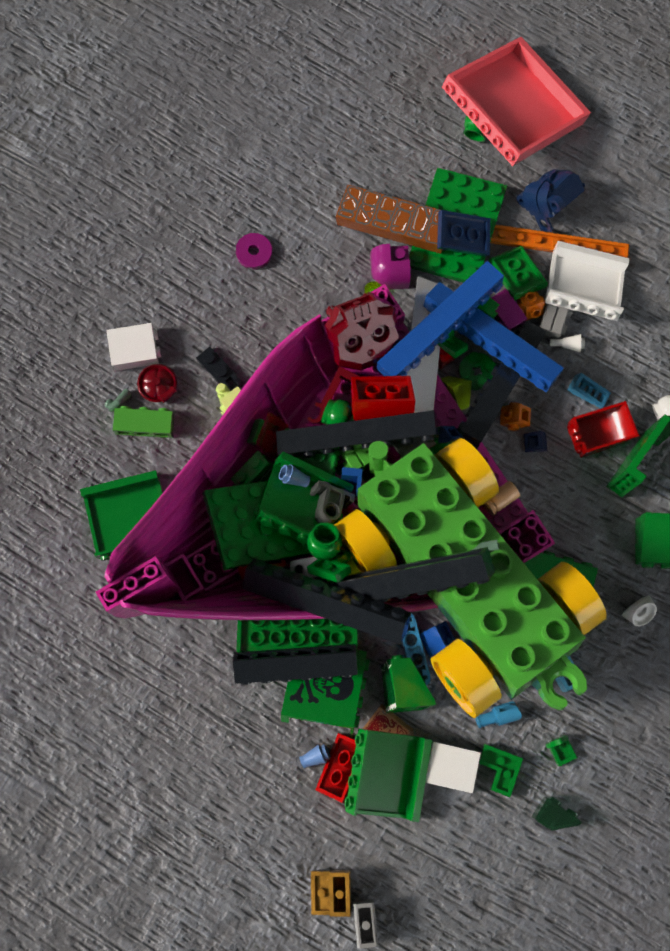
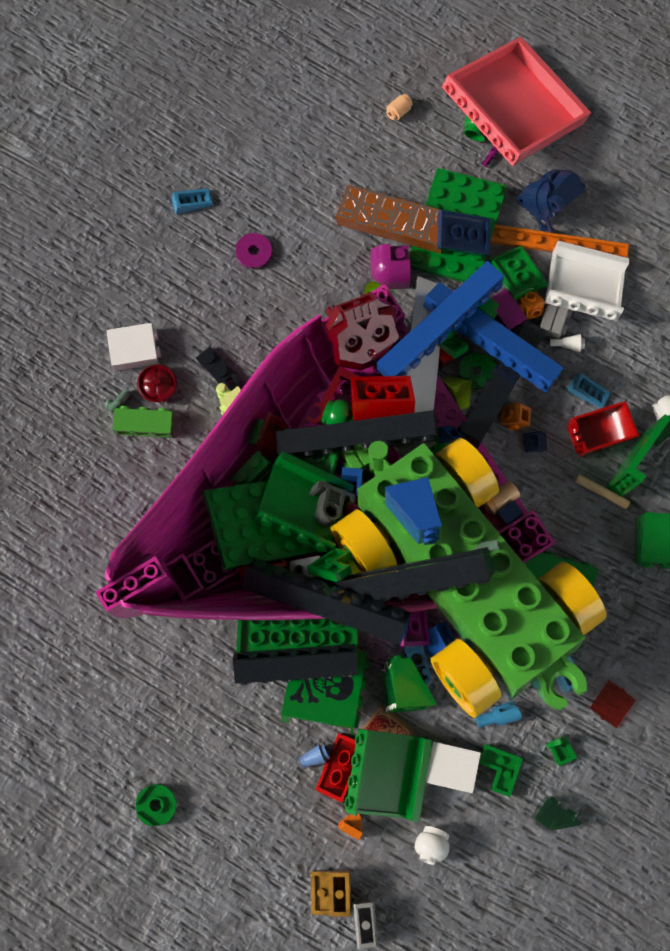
(117, 507): green panel -> none
(144, 806): none -> green plate
(190, 194): none -> dark azure slope
(293, 476): medium blue cone -> none
(324, 541): green piece -> none
(352, 826): none -> orange tile
(399, 107): none -> light nougat brick
(415, 509): none -> blue slope
(417, 631): none -> magenta slope
(432, 845): none -> white piece
(491, 155): none -> magenta pin
(509, 513): none -> dark blue slope
(602, 491): none -> tan piece
(612, 704): none -> clear red piece
(641, 611): white piece -> none

